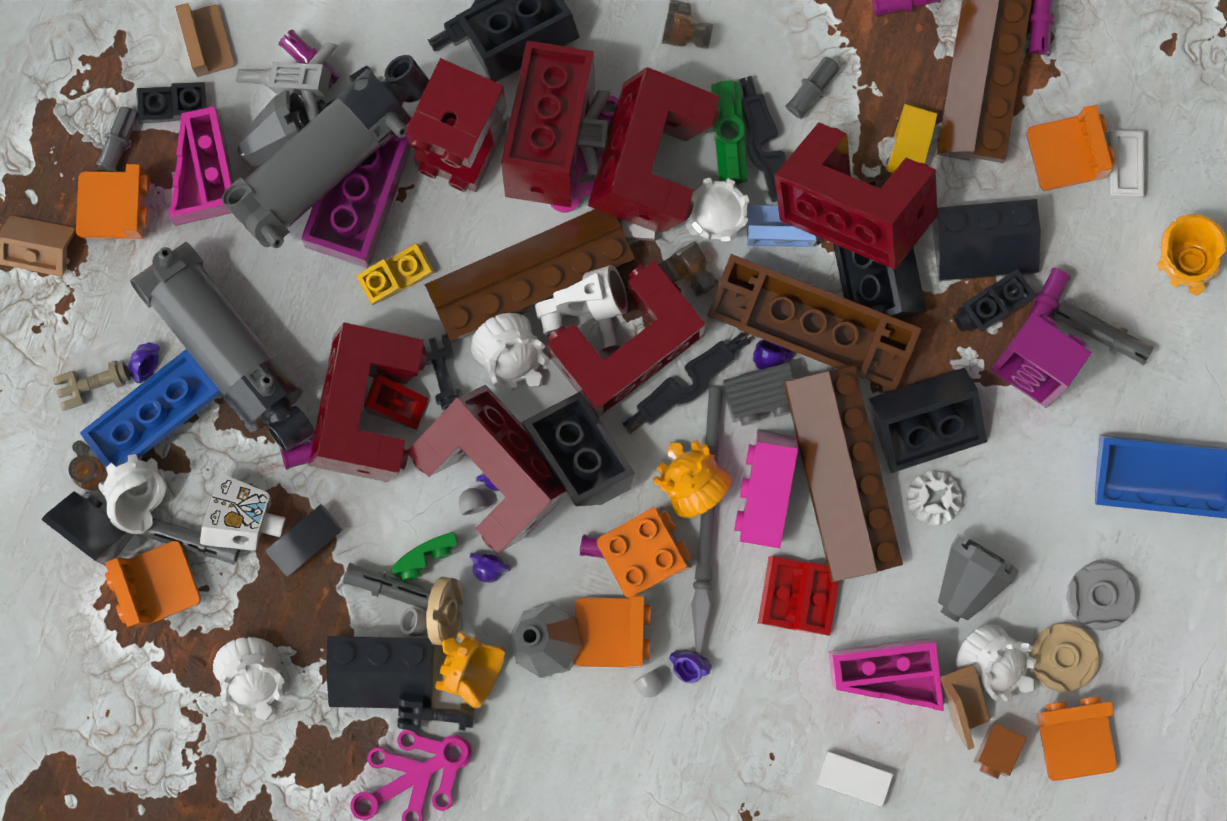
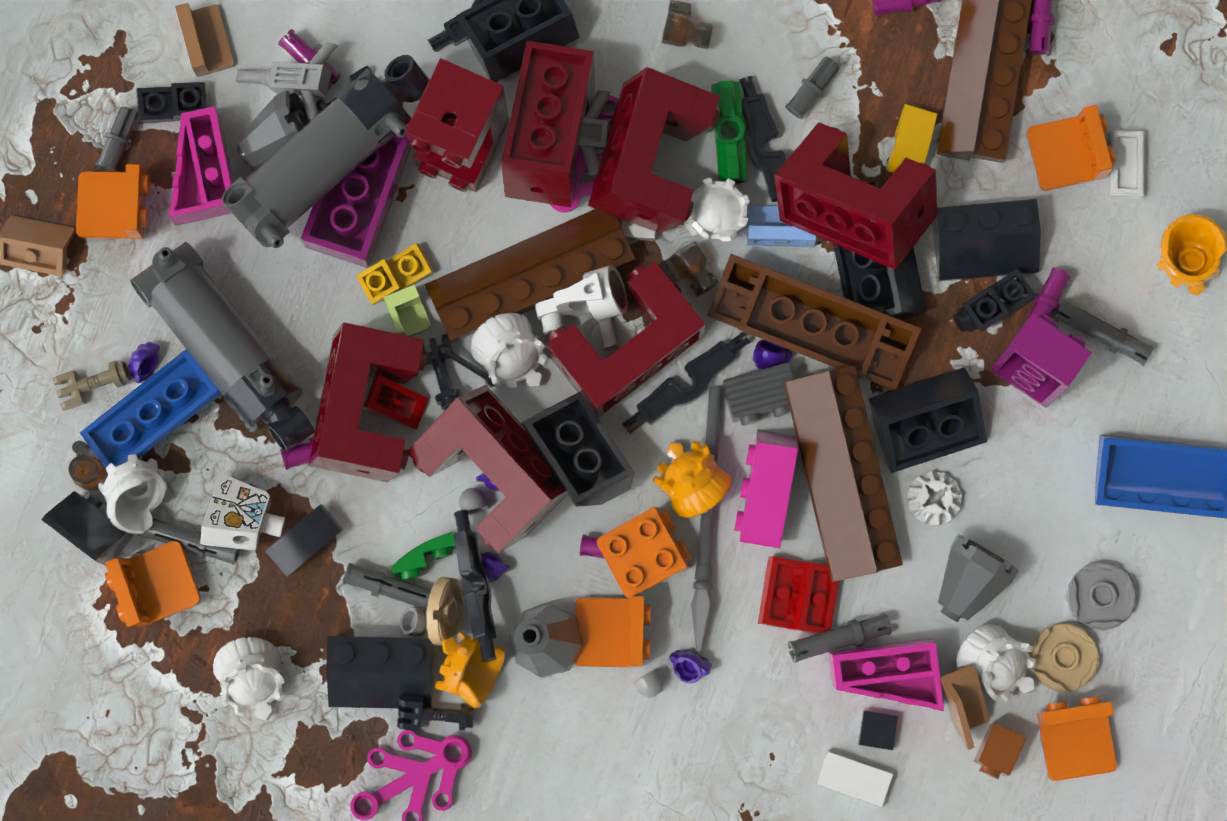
(407, 311): none -> yellowish green panel
(444, 350): none -> black hinge
(480, 598): none -> black piece
(851, 634): none -> dark grey pin
(877, 730): none -> black tile

